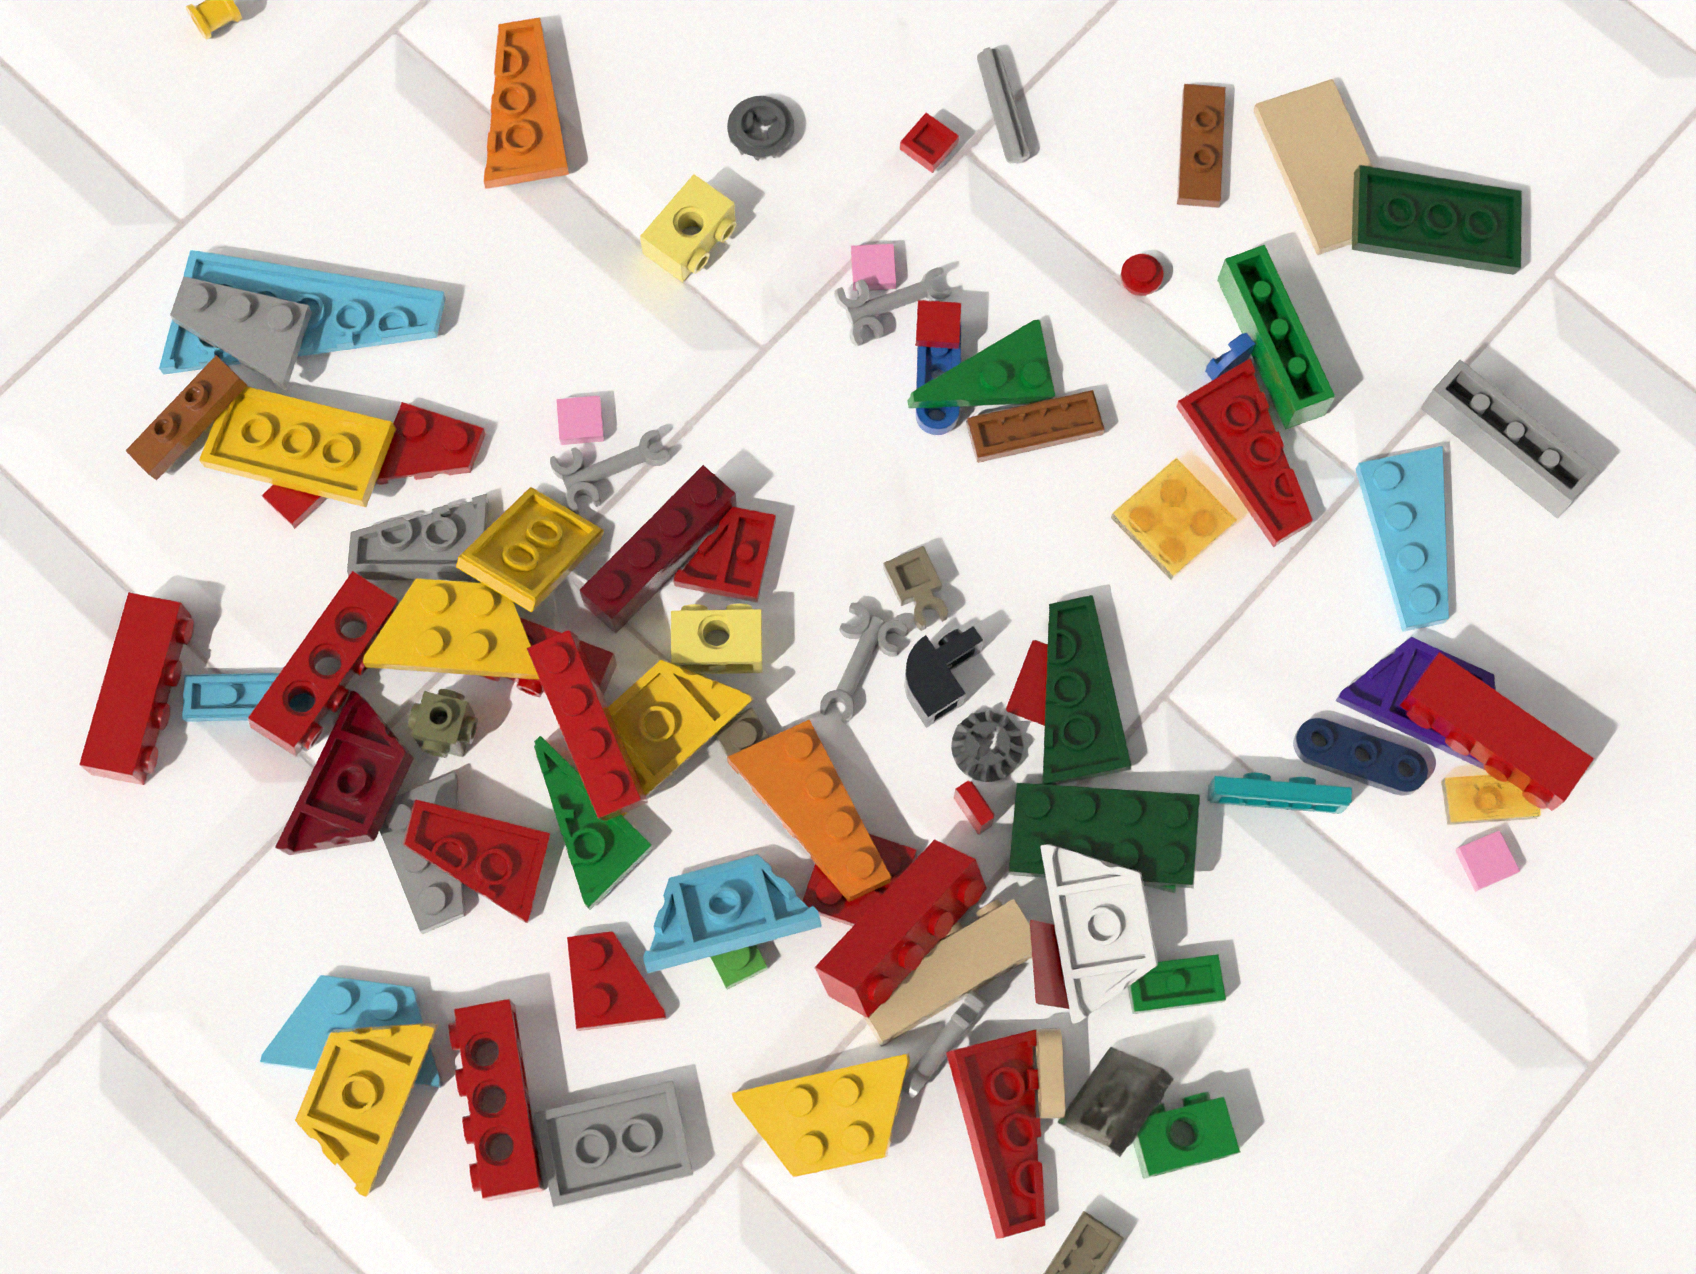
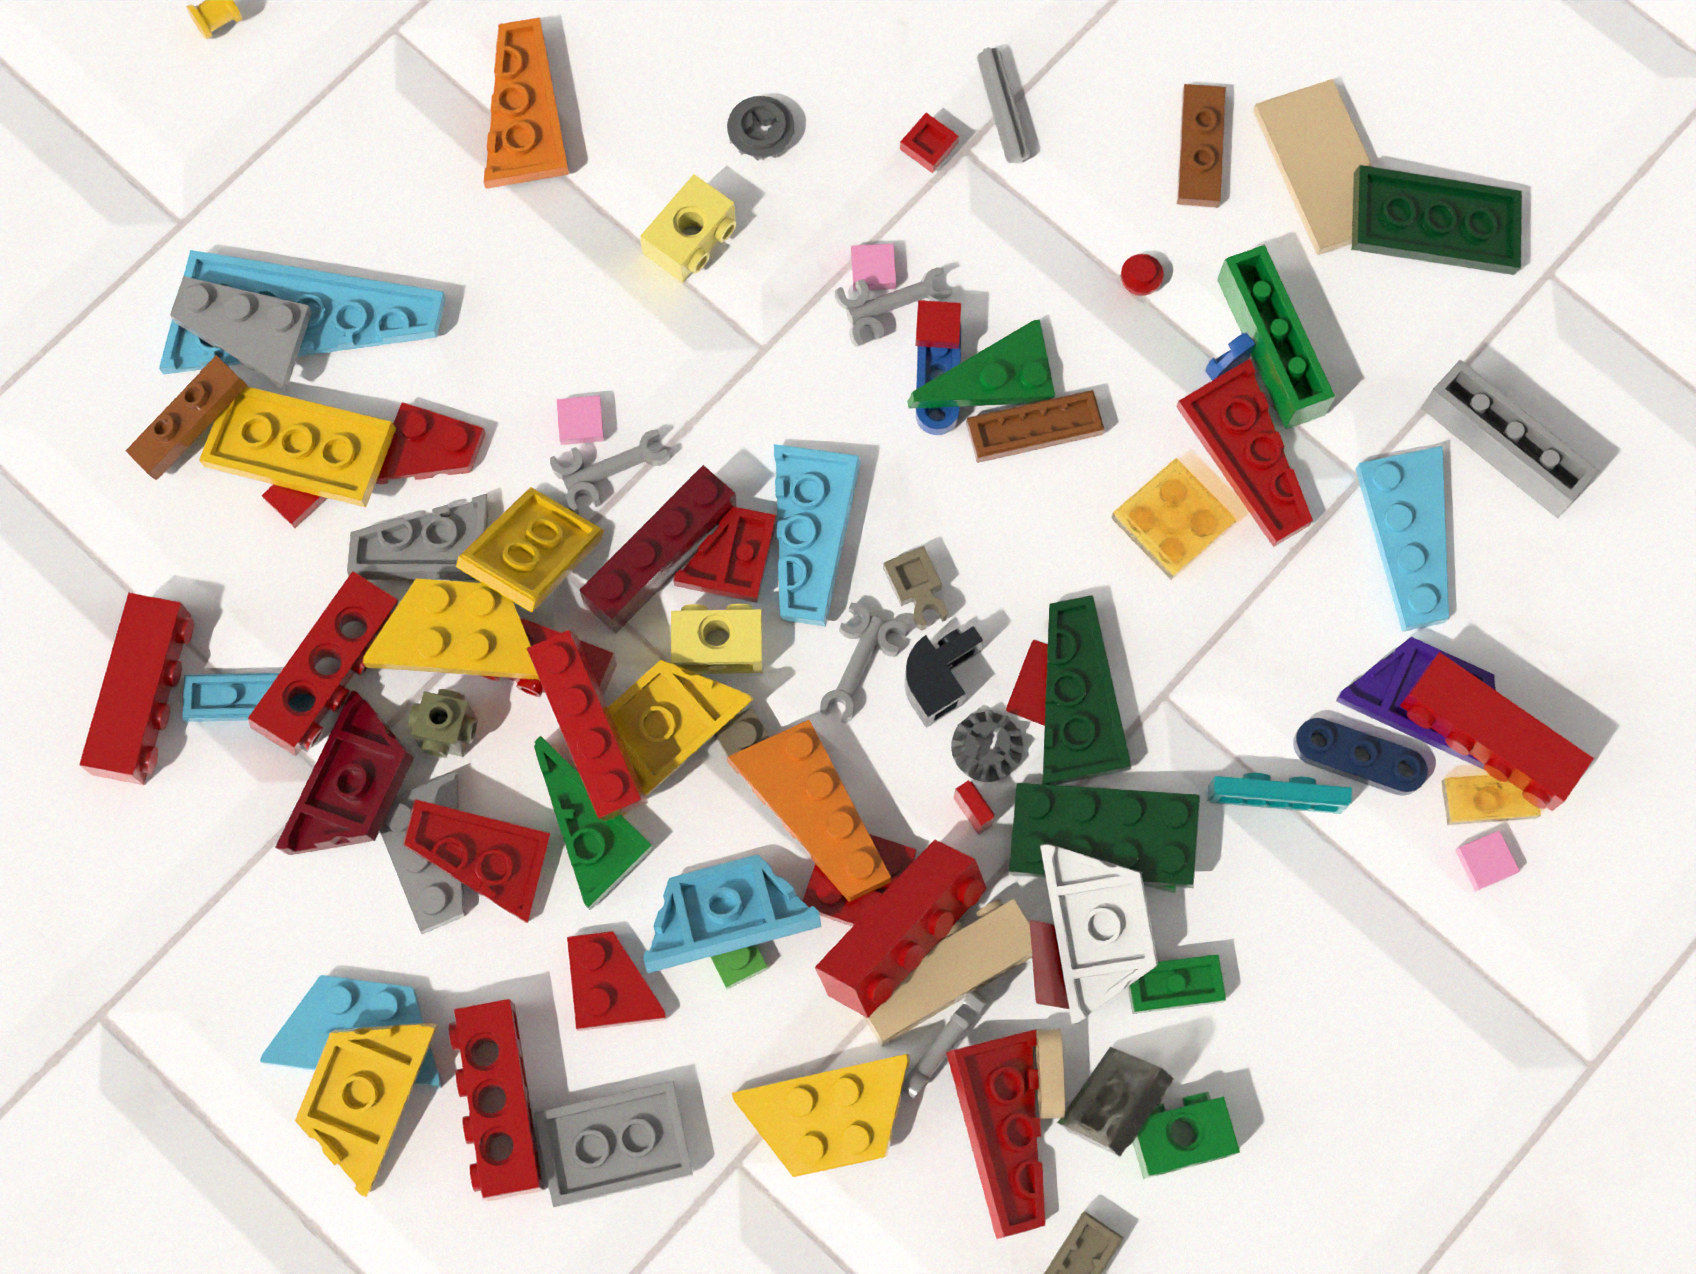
(813, 515): none -> medium azure wing

